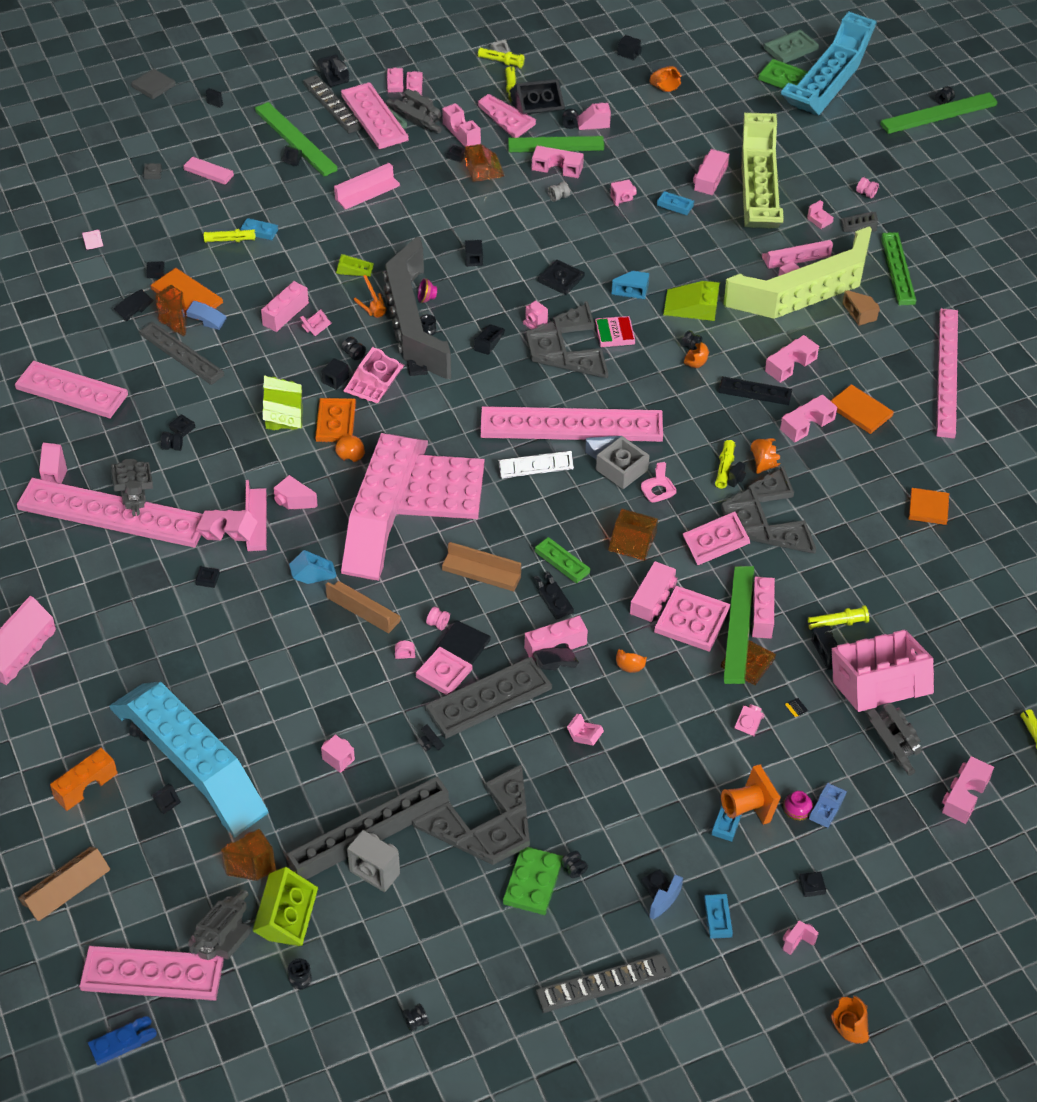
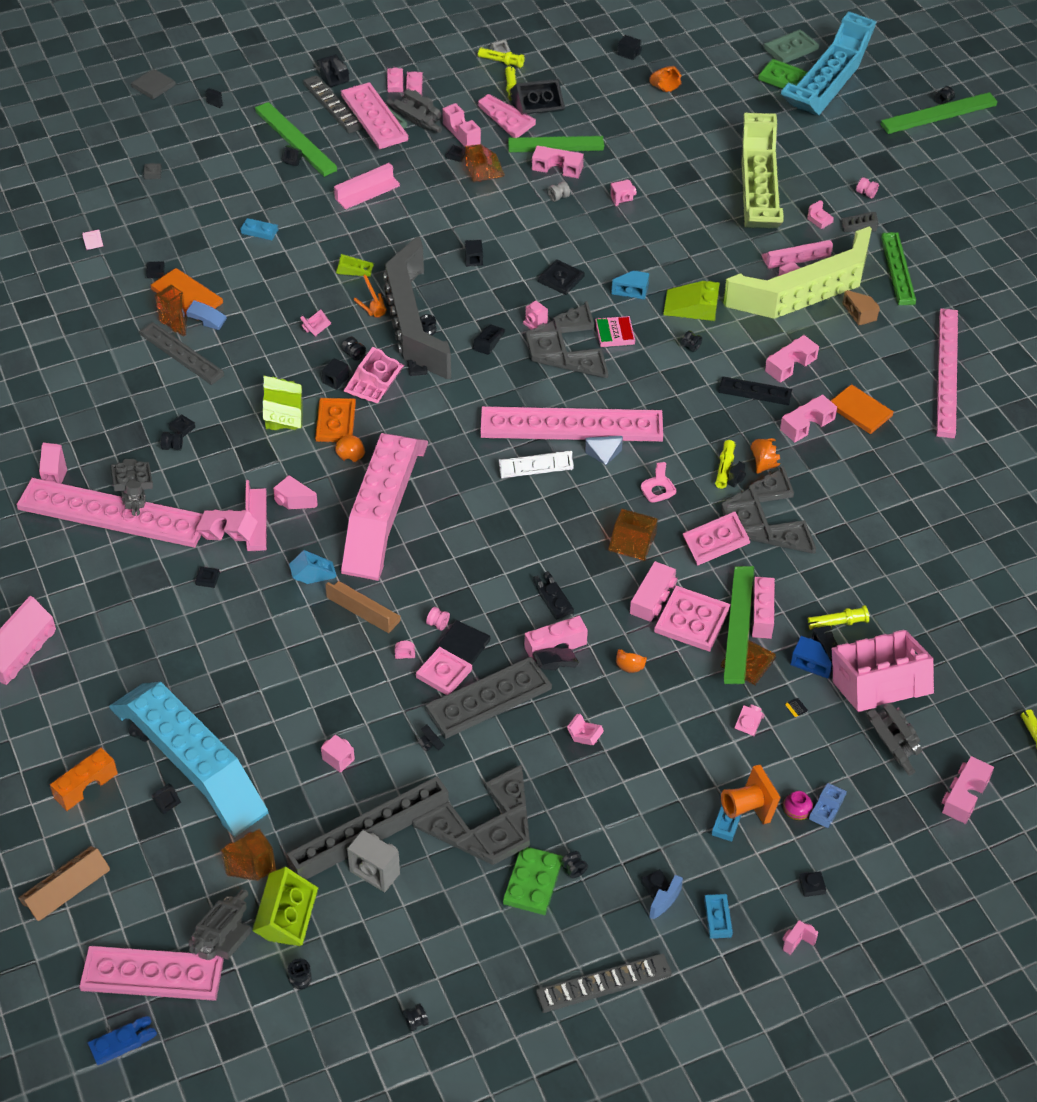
(71, 389): bright pink plate -> none
(133, 303): black slope -> none
(208, 170): bright pink tile -> none
(236, 235): neon yellow pin -> none
(284, 306): bright pink brick -> none
(426, 291): dark pink piece -> none
(444, 487): bright pink plate -> none
(482, 566): medium nougat panel -> none
(562, 560): bright green plate -> none
(567, 116): black wheel -> none
(595, 117): bright pink slope -> none
(622, 462): light grey brick -> none
(675, 203): dark azure plate -> none
(697, 357): orange hair -> none
(711, 172): bright pink brick -> none
(811, 657): none -> blue slope
(851, 1020): orange hair -> none
(929, 506): orange tile -> none

